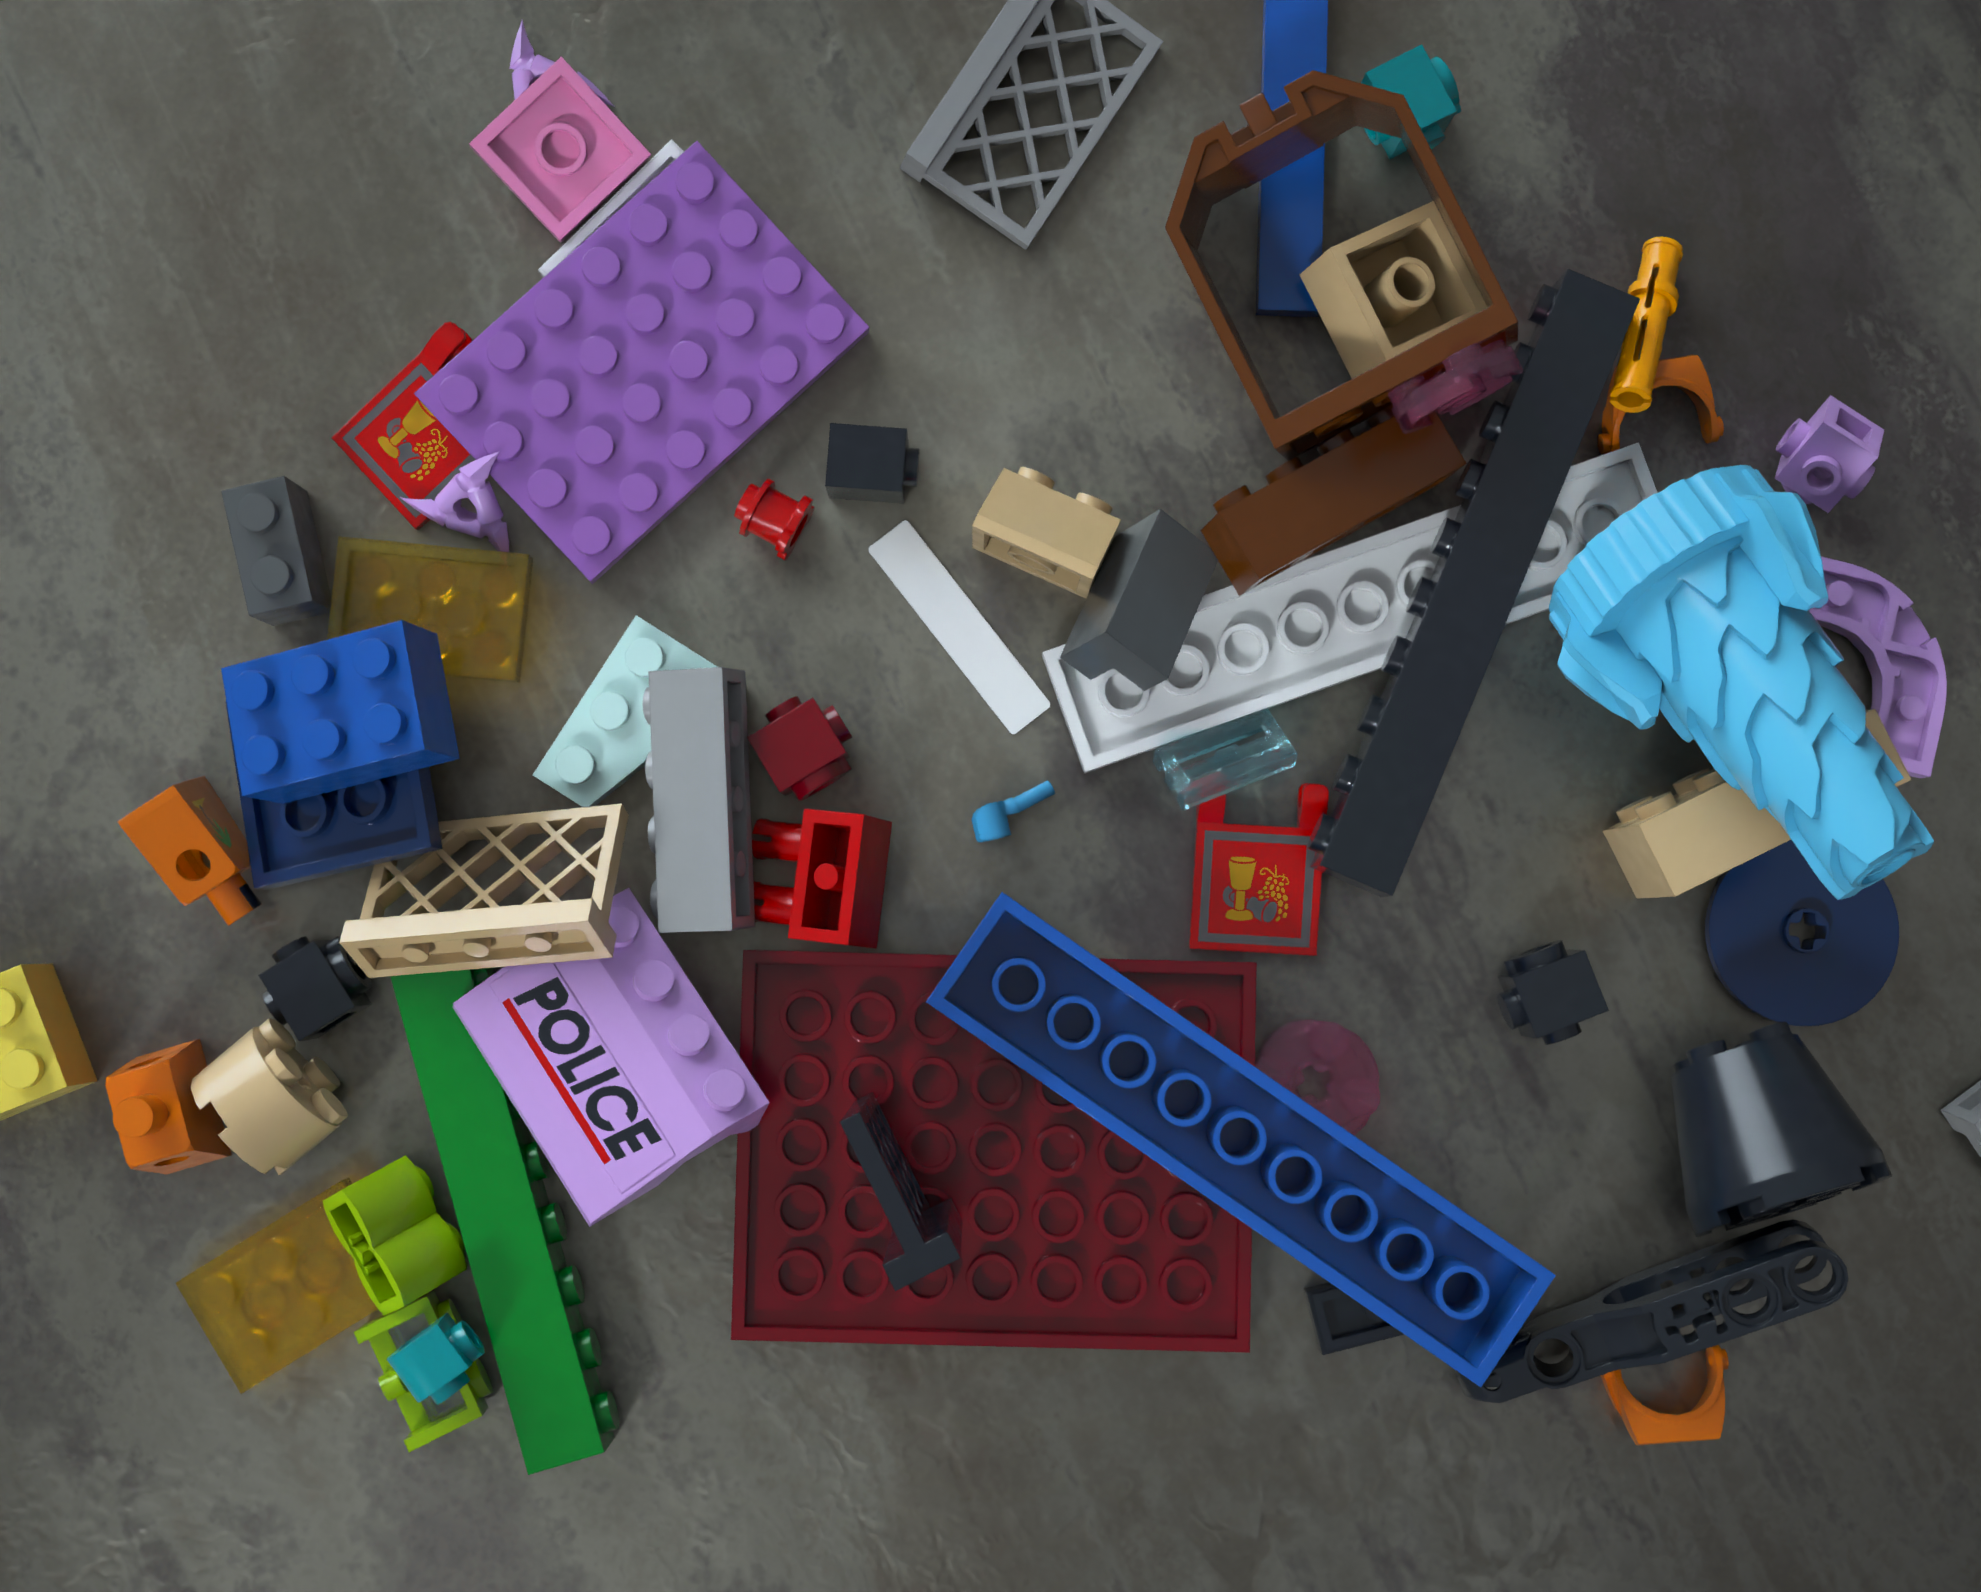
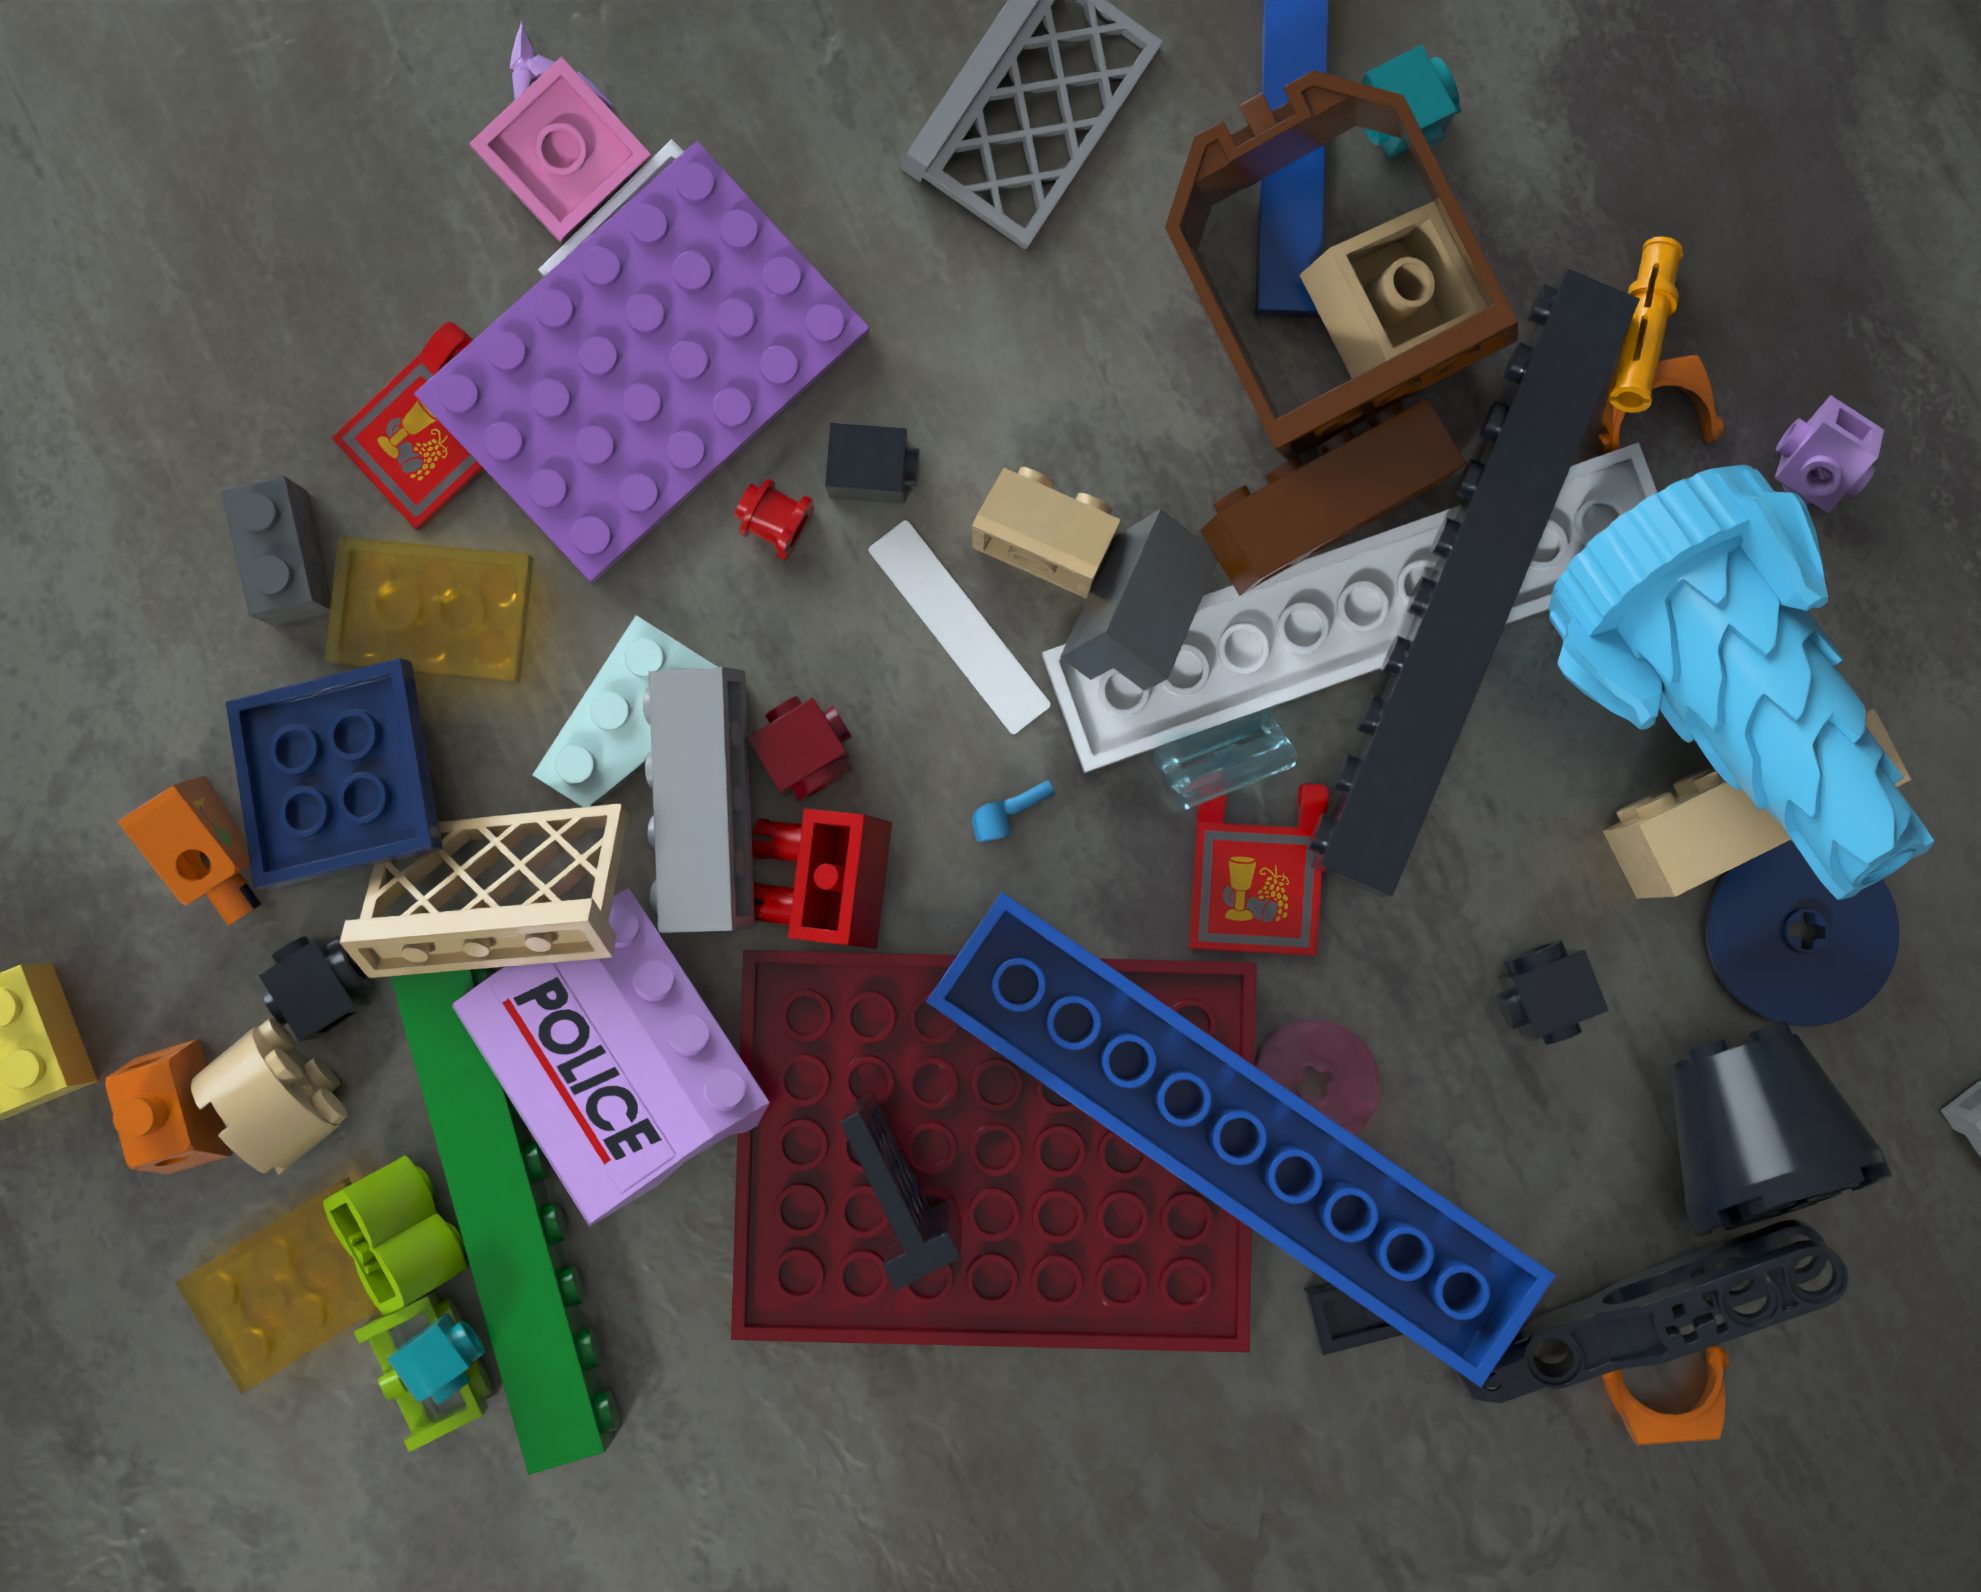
(340, 713): blue brick -> none
(468, 484): lavender piece -> none
(1468, 378): clear pink plate -> none
(1901, 658): lavender plate -> none

